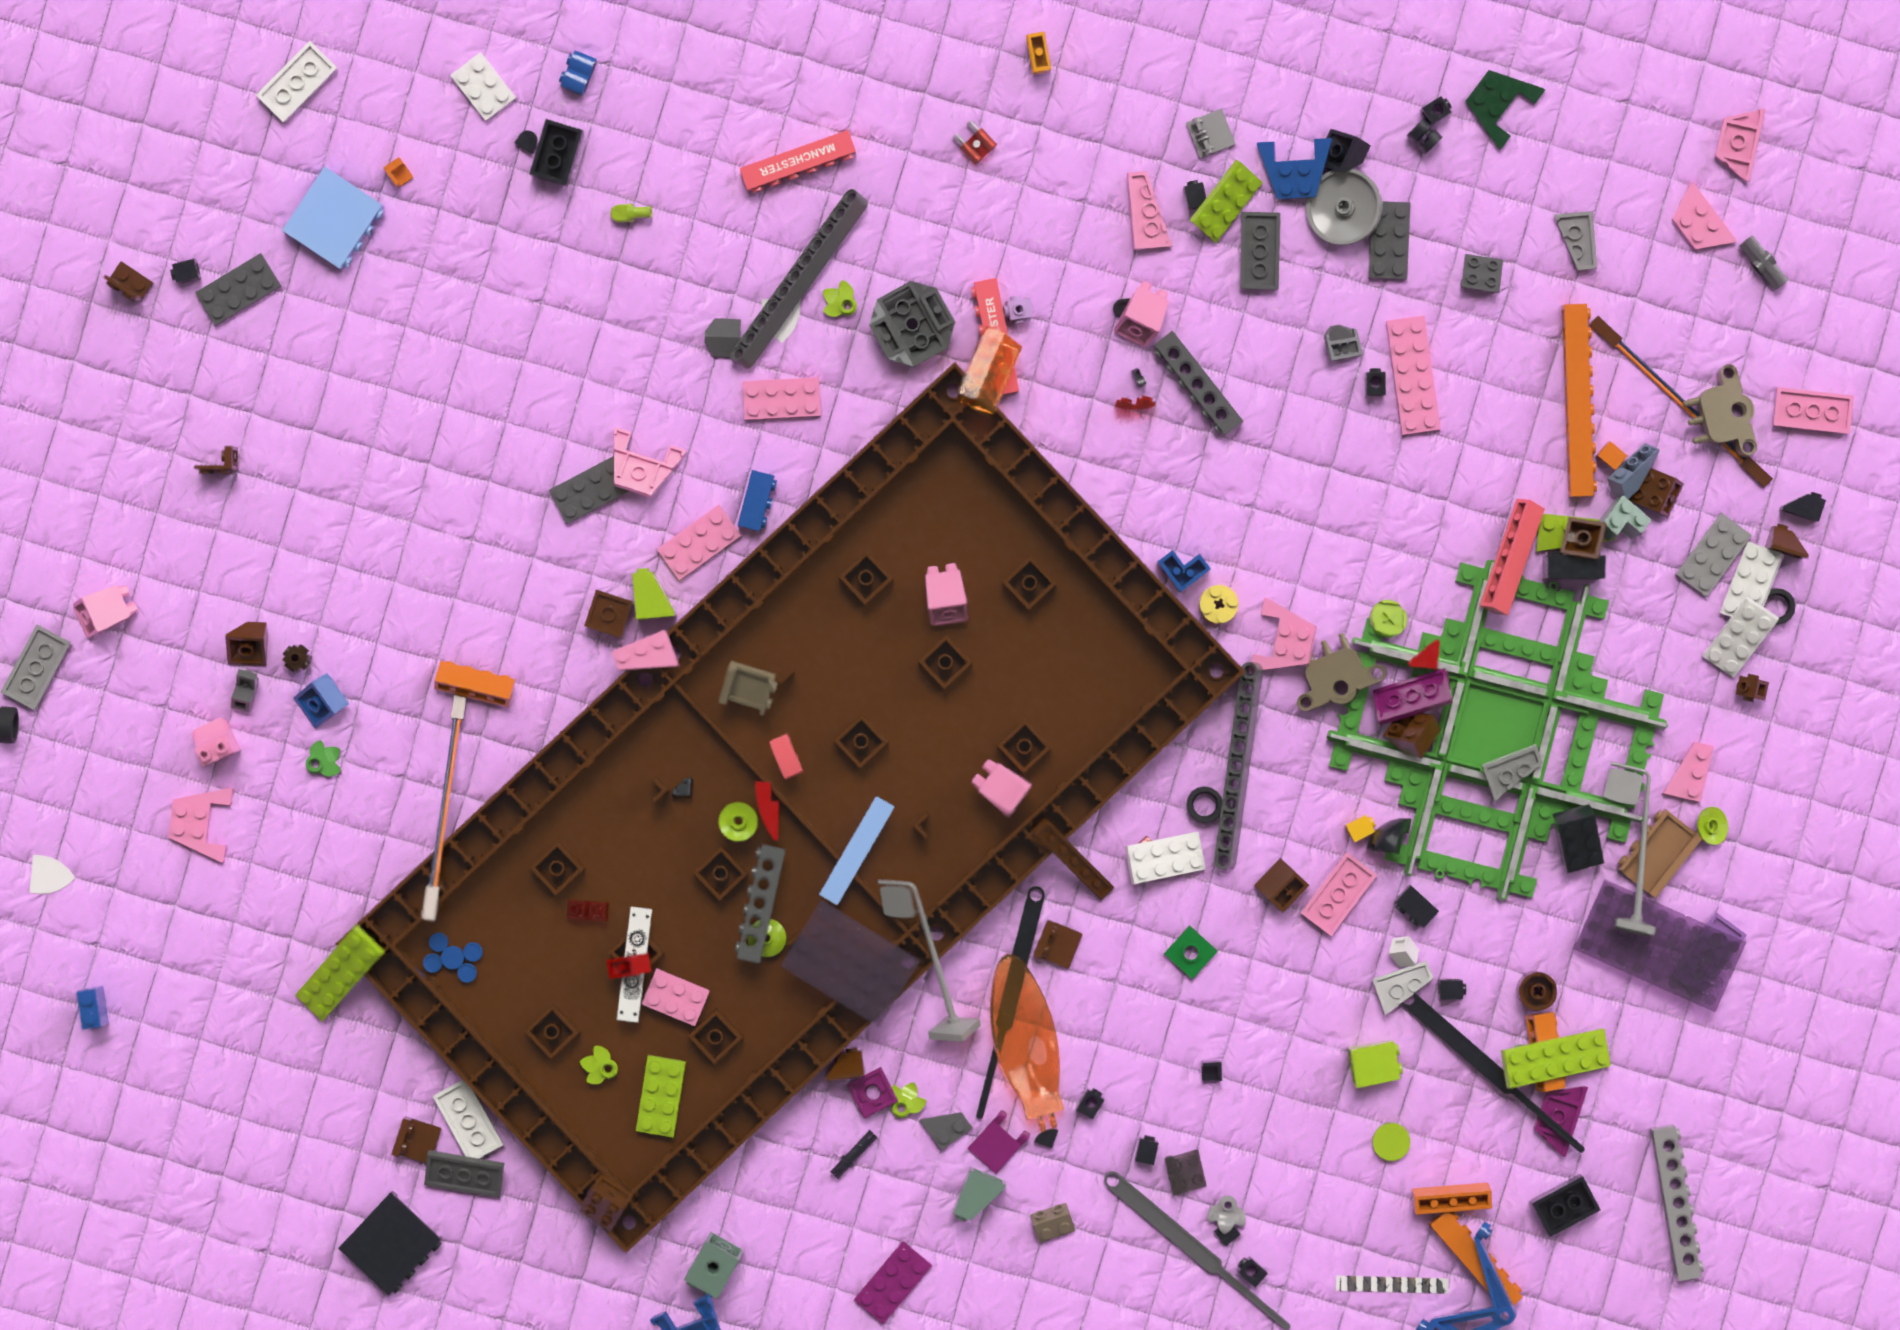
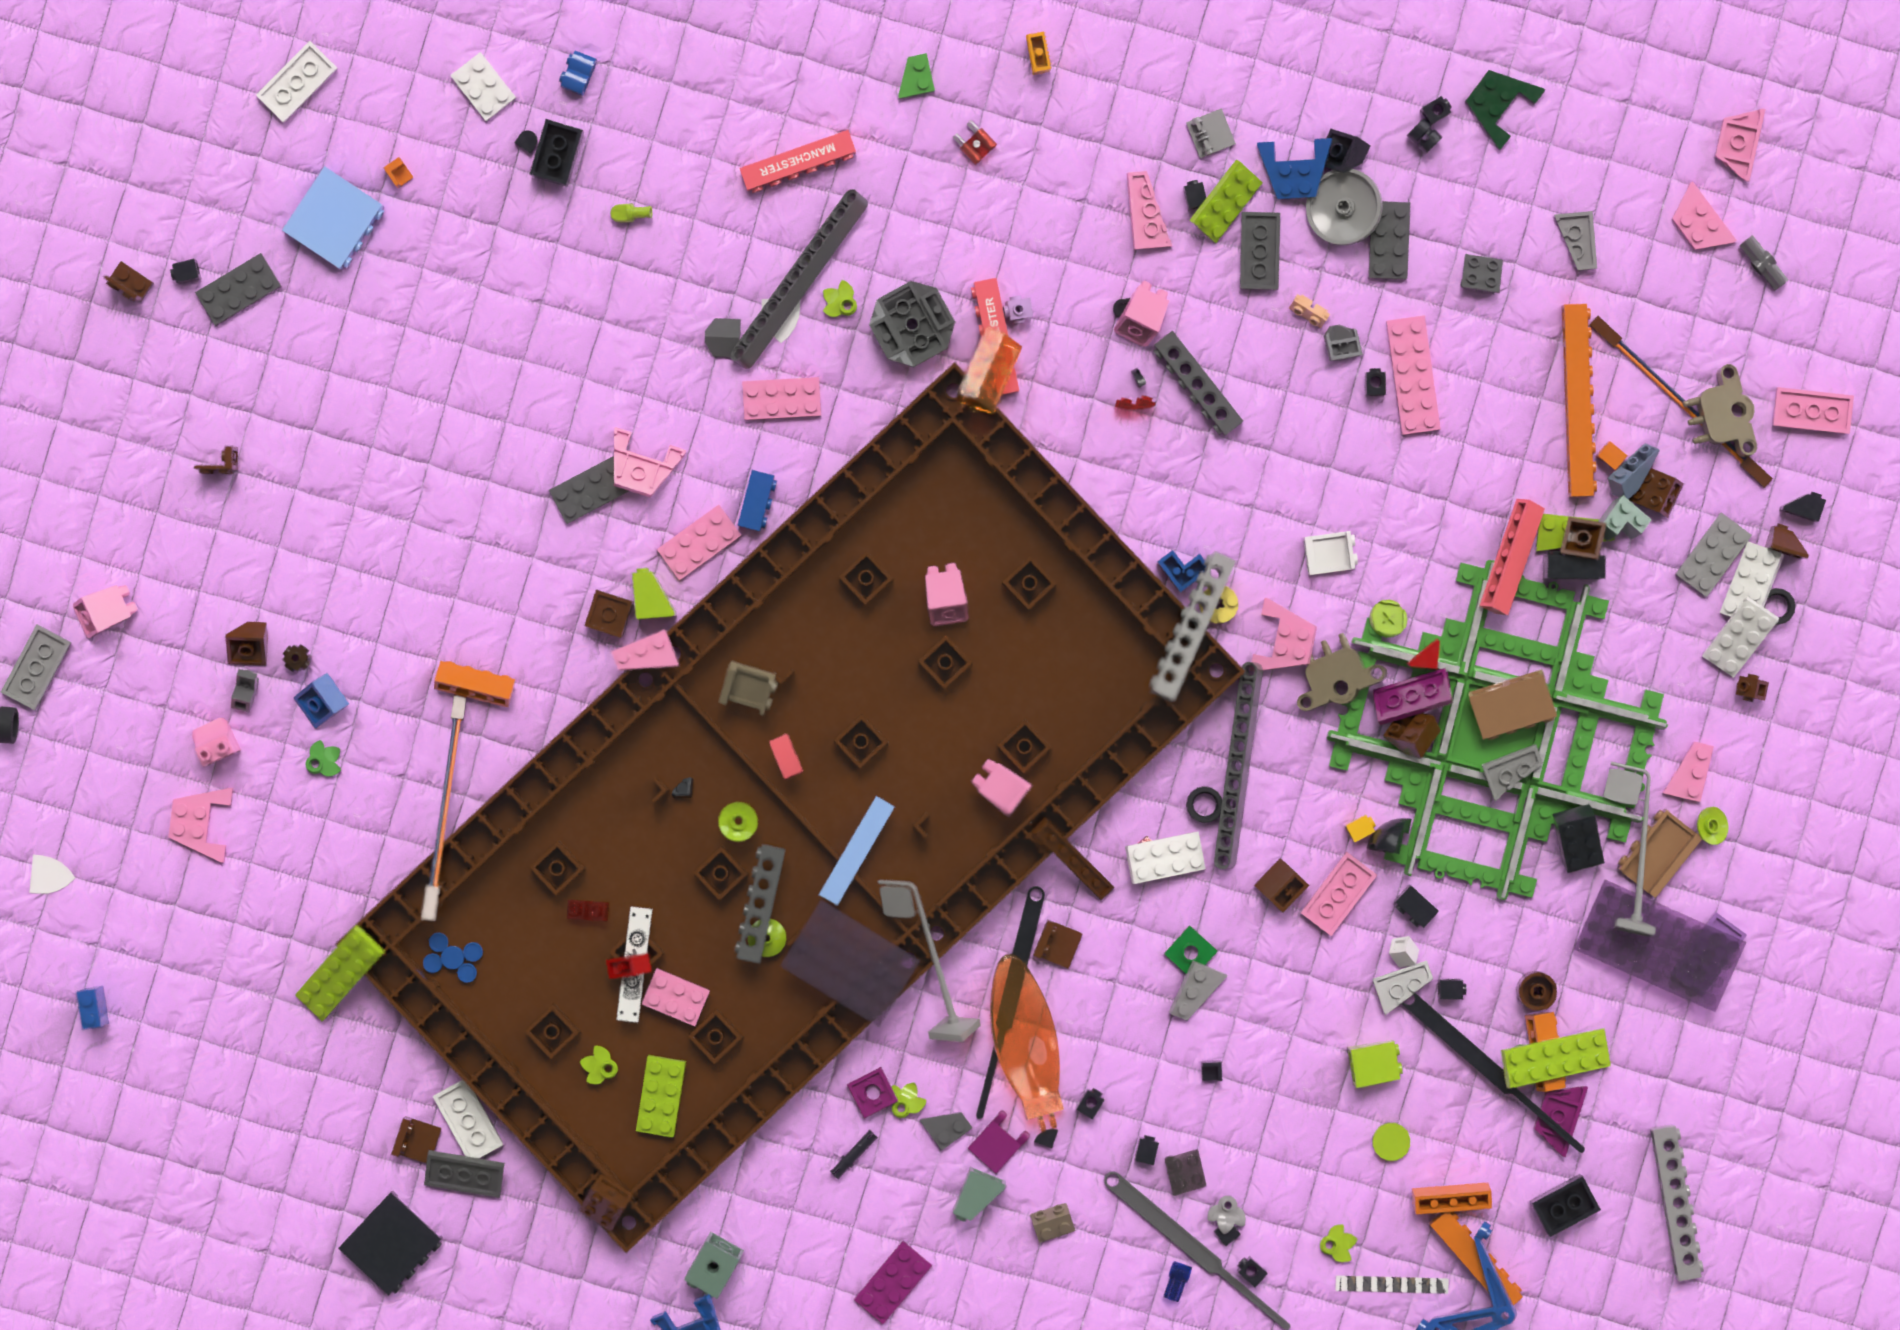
(768, 809): red slope -> none
(848, 1065): reddish brown slope -> none
(916, 77): none -> bright green wing
(1178, 1276): none -> clear blue piece
(1195, 989): none -> light grey wing
(1224, 567): none -> light grey brick
(1301, 307): none -> light nougat hinge
(1330, 553): none -> white panel
(1341, 1243): none -> lime plate
(1512, 705): none -> medium nougat panel

